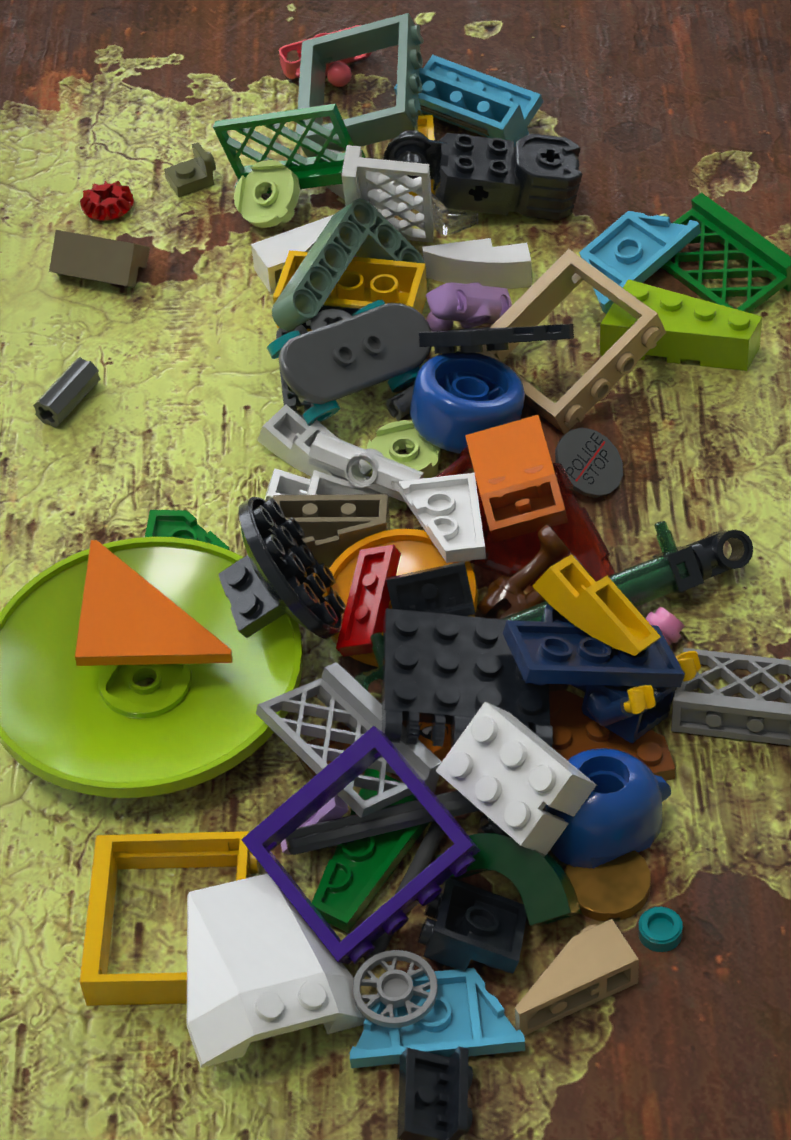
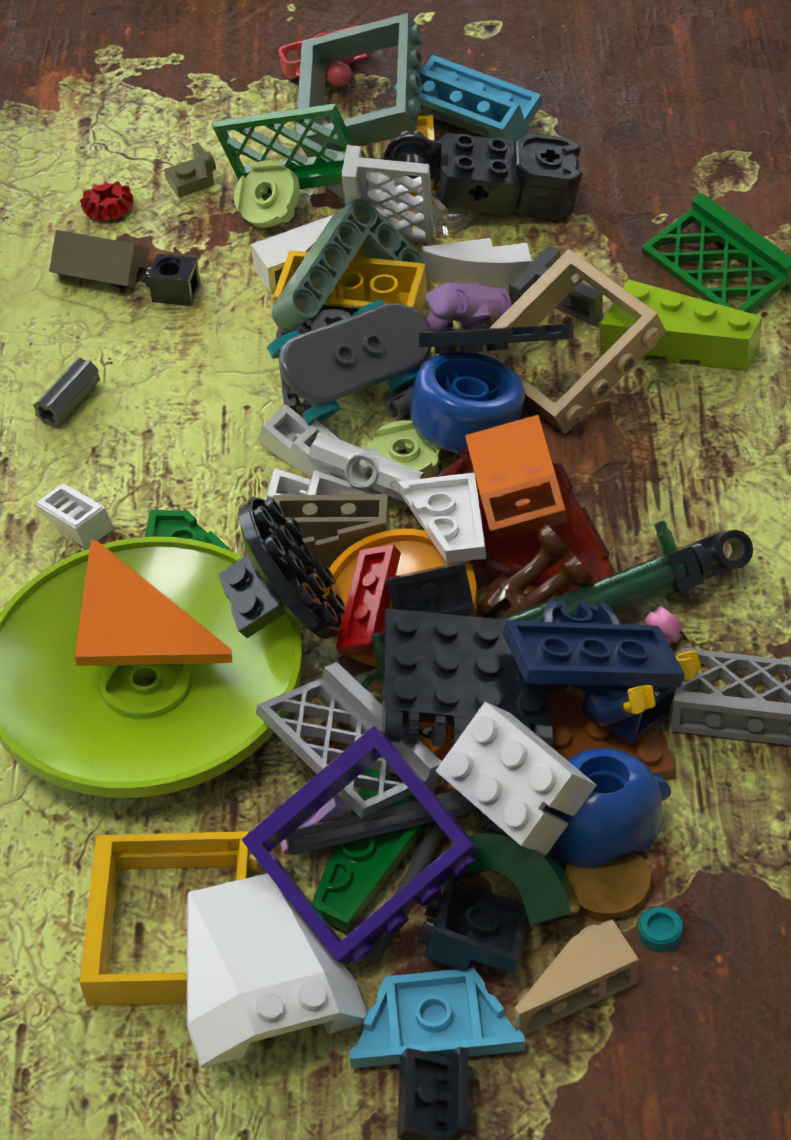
(78, 518): none -> white slope
(173, 279): none -> black brick
(395, 988): light grey wheel -> none
(582, 303): none -> dark grey bracket
(590, 462): dark grey piece -> none
(595, 607): yellow slope -> none
(636, 248): medium azure wing -> none

